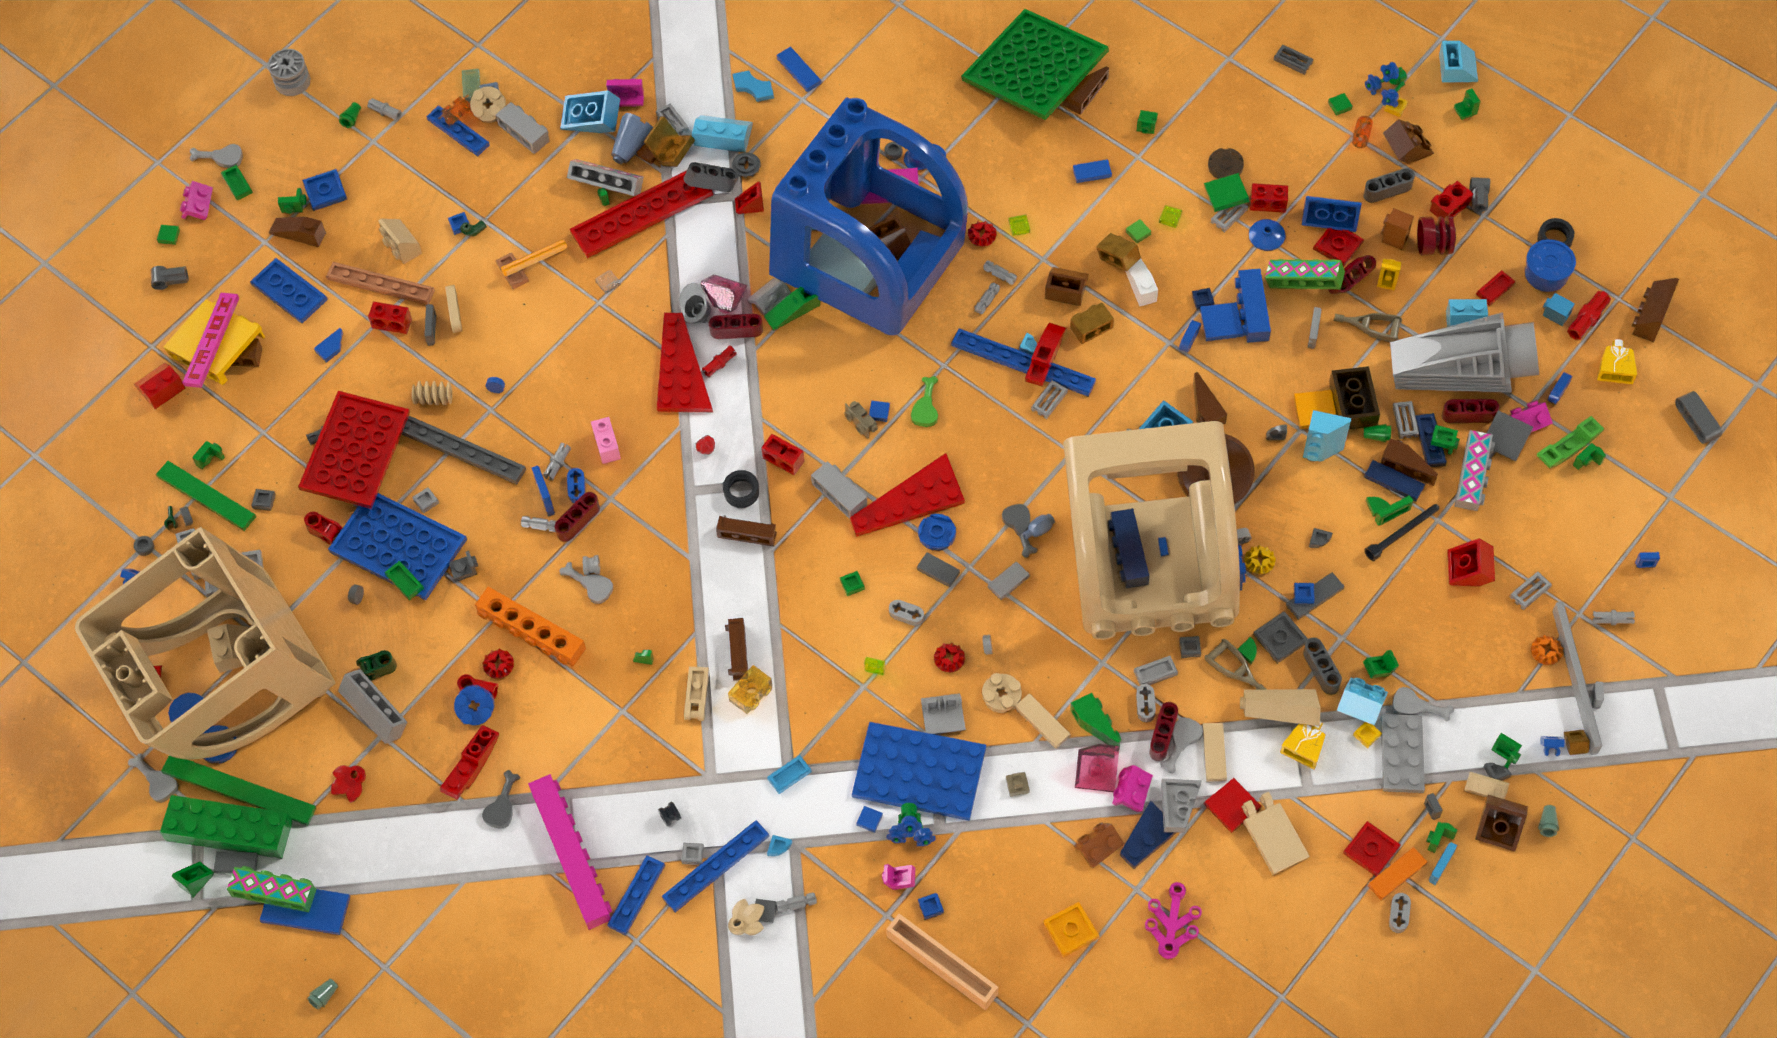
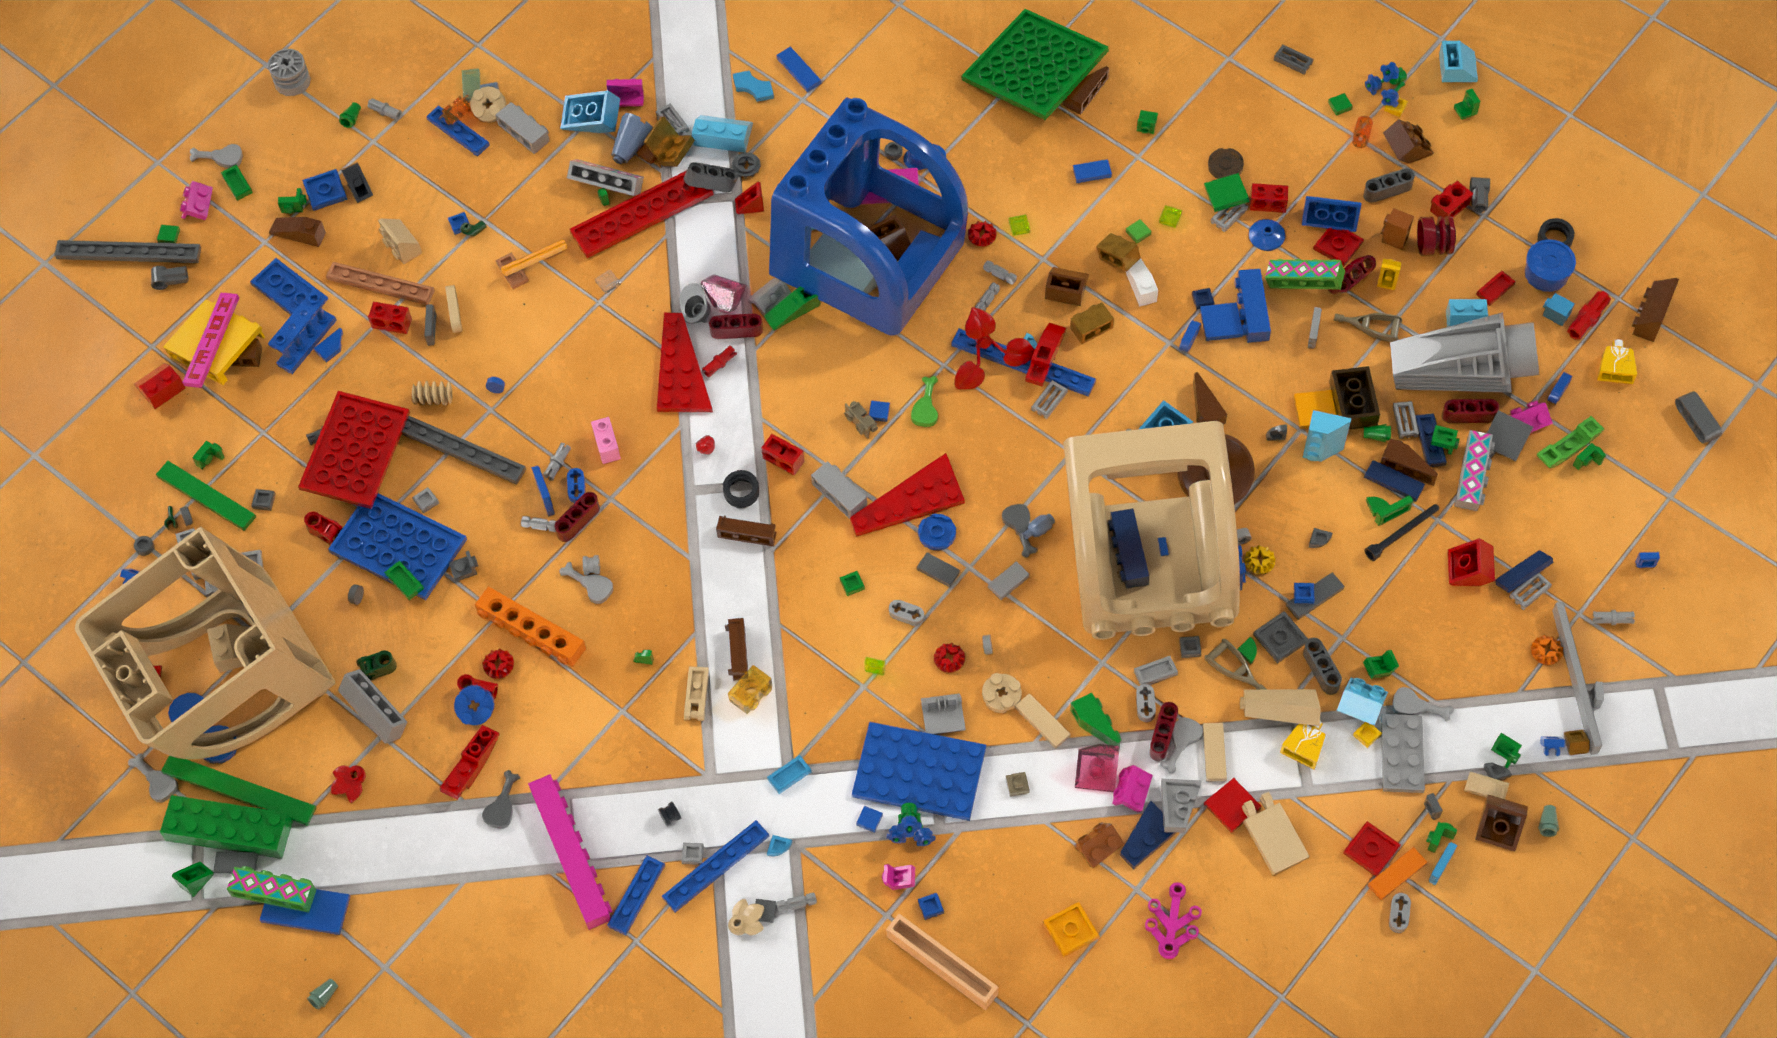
(127, 251): none -> dark grey plate
(303, 340): none -> blue fence
(357, 182): none -> black slope
(979, 327): none -> red plant
(1524, 571): none -> dark blue tile

